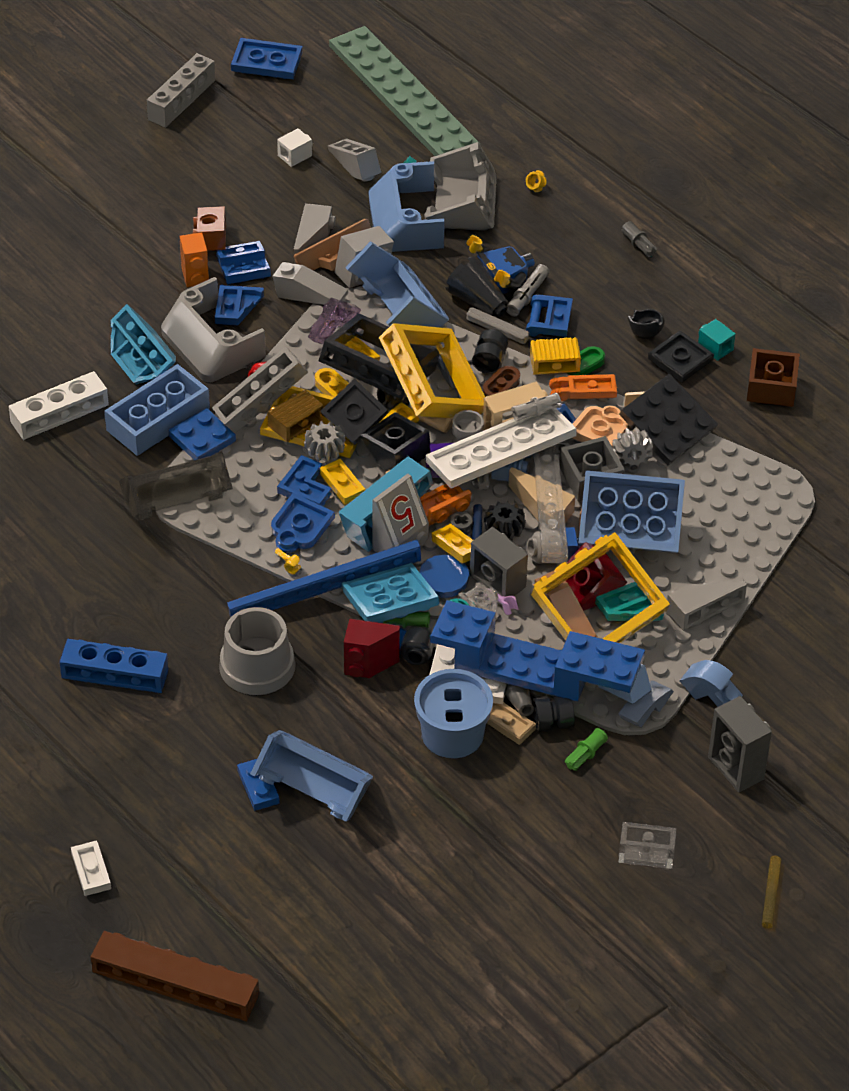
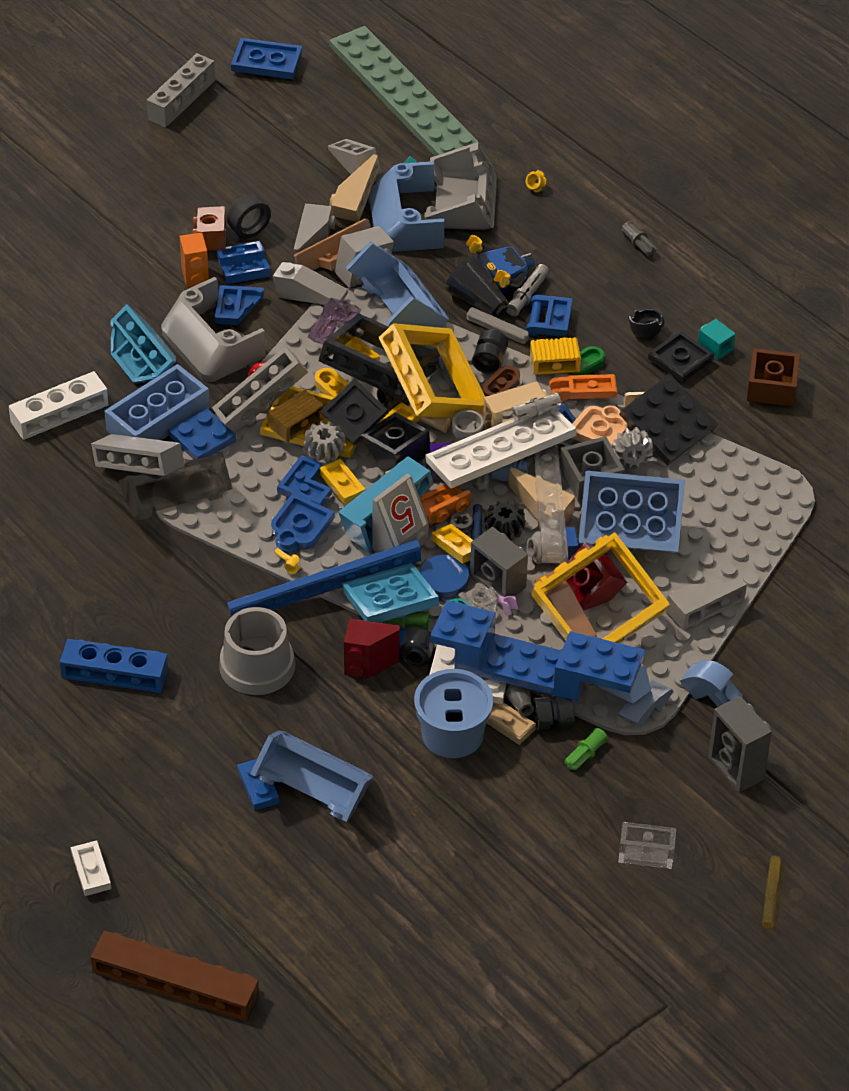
(138, 454): none -> light grey brick
(241, 208): none -> black tyre
(294, 147): white brick -> none
(354, 191): none -> tan slope
(624, 603): teal wing -> none

